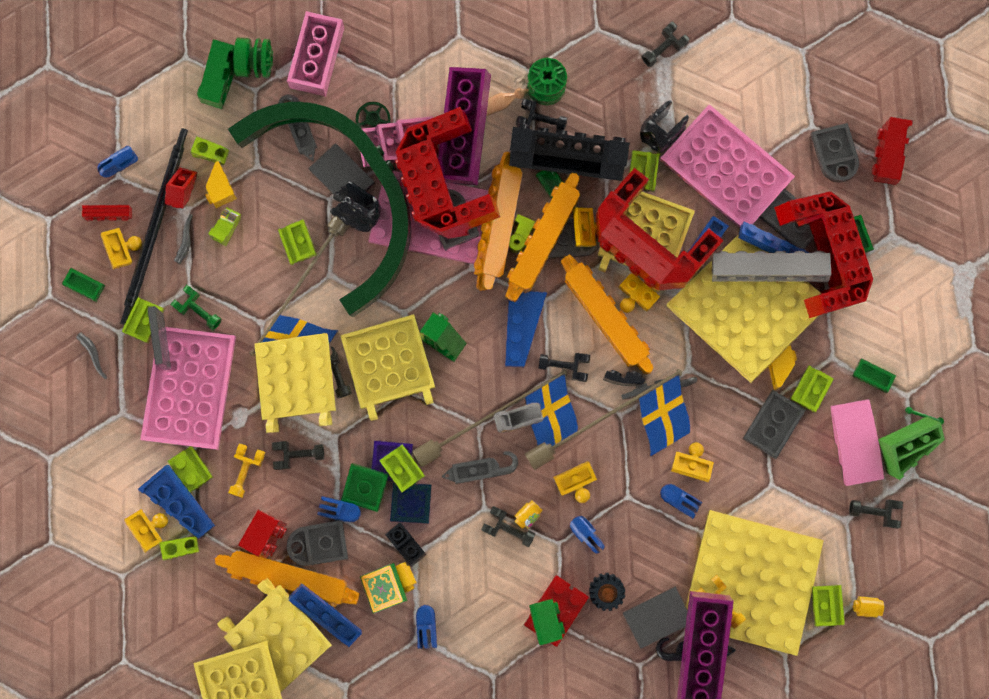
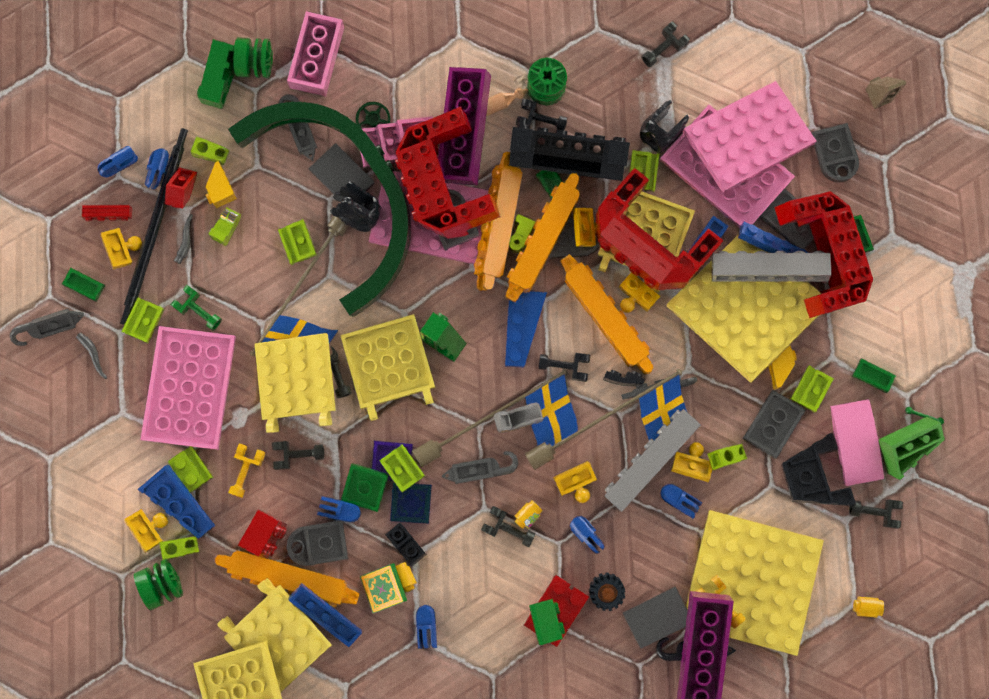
(47, 325): none -> dark grey plate
(153, 586): none -> green wheel
(156, 167): none -> blue arm
(159, 338): dark grey tile -> none
(652, 460): none -> light grey brick
(726, 456): none -> lime leg
(749, 136): none -> bright pink plate
(807, 478): none -> black wing
(828, 605): lime plate -> none
(884, 90): none -> dark tan slope
(891, 151): red wedge -> none

